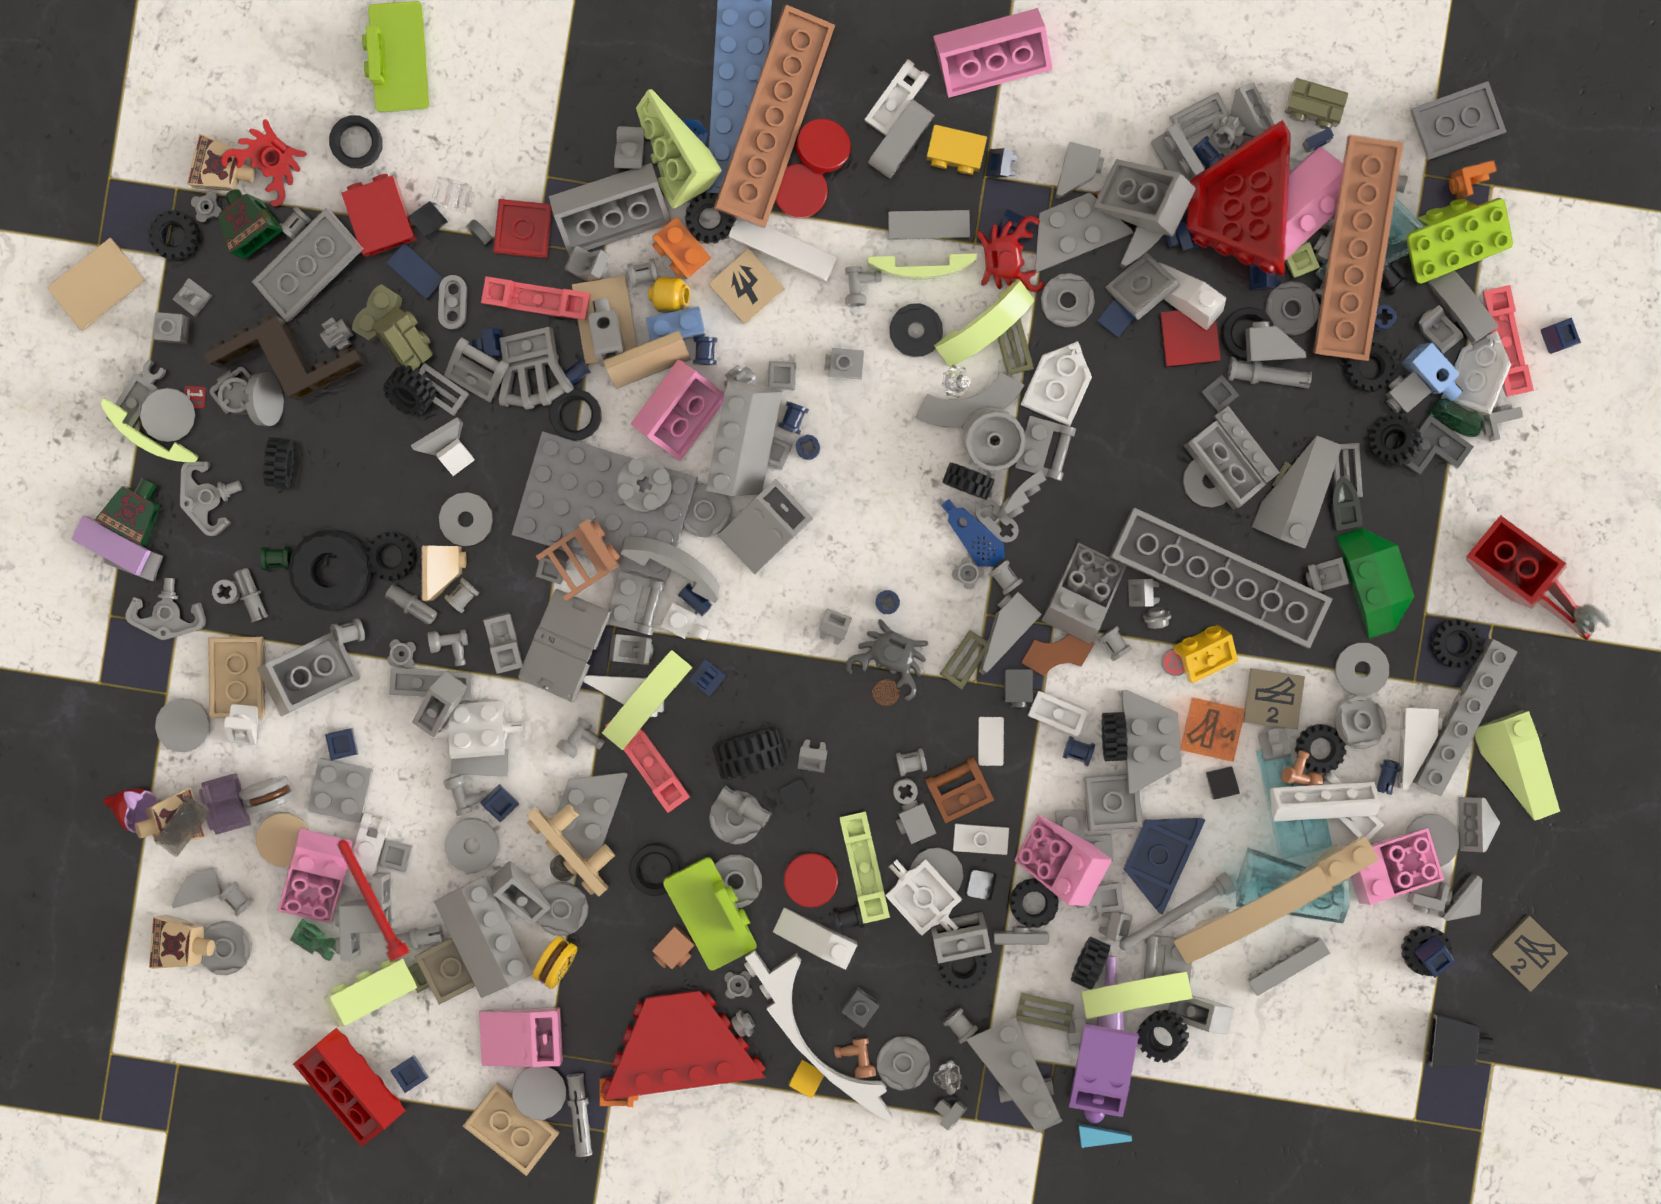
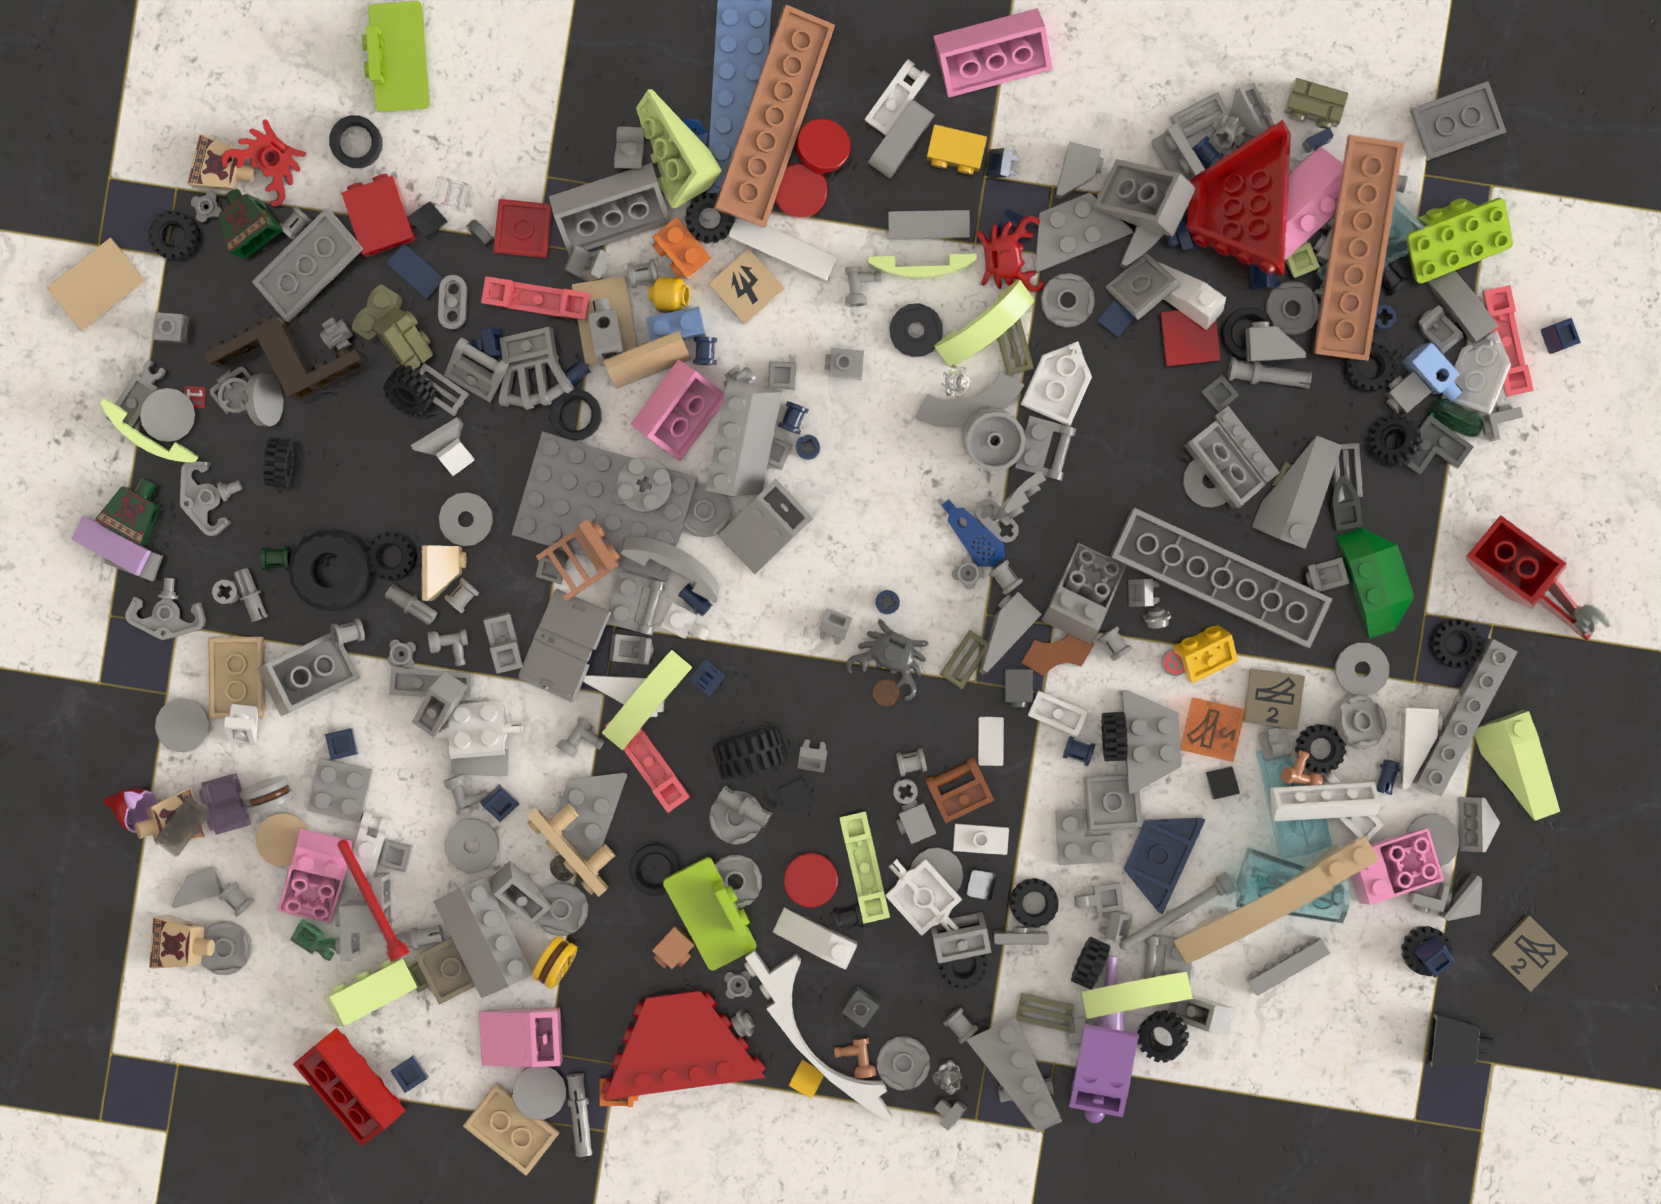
(192, 297): light grey tile -> none
(968, 481): black tyre -> none
(1063, 861): bright pink slope -> none
(1097, 1136): medium azure piece -> none
(1463, 179): orange bracket -> none

